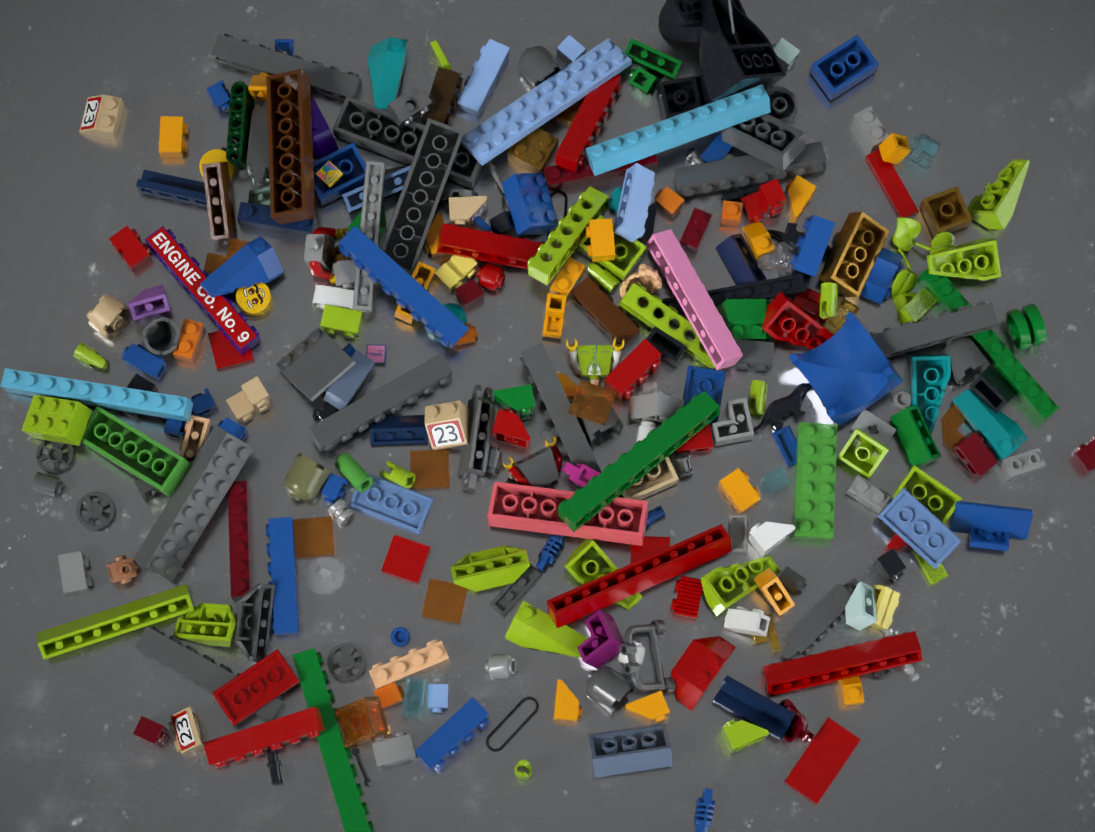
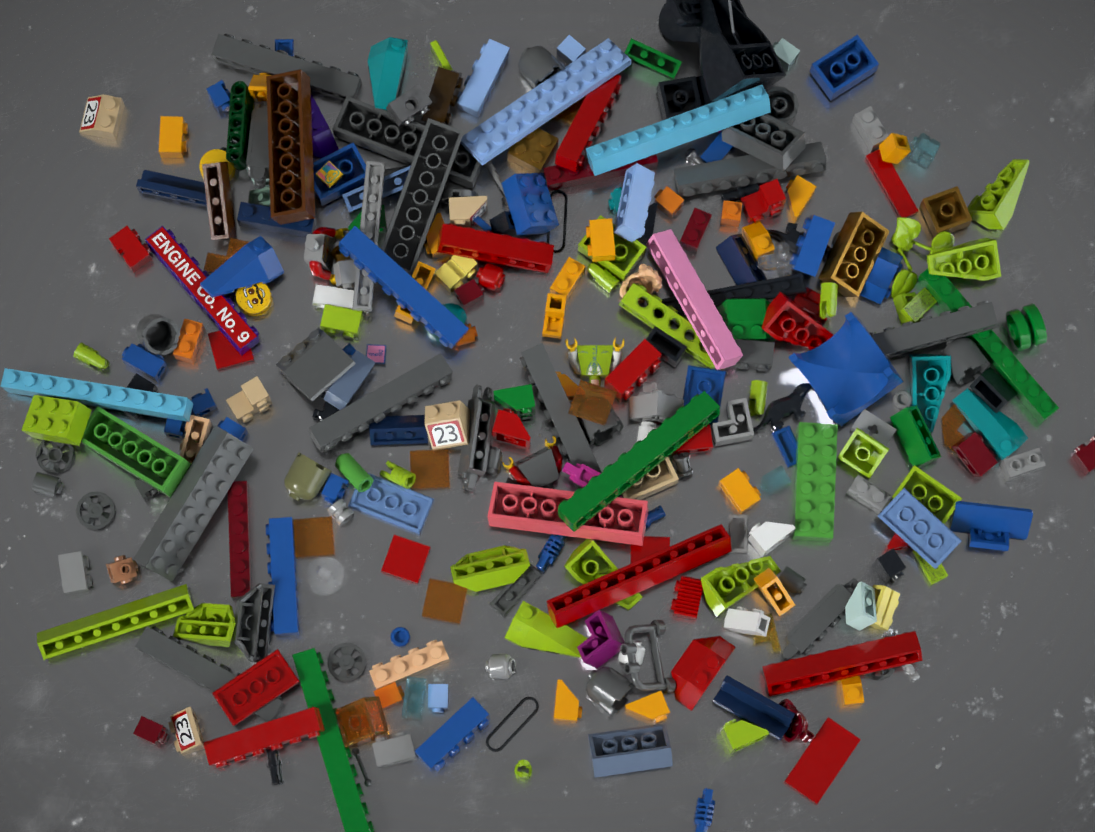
(109, 316): tan brick -> none
(149, 302): medium lavender slope -> none
(546, 270): lime brick -> none
(605, 312): reddish brown brick -> none
(650, 84): green brick -> none
(843, 309): clear yellow brick -> none

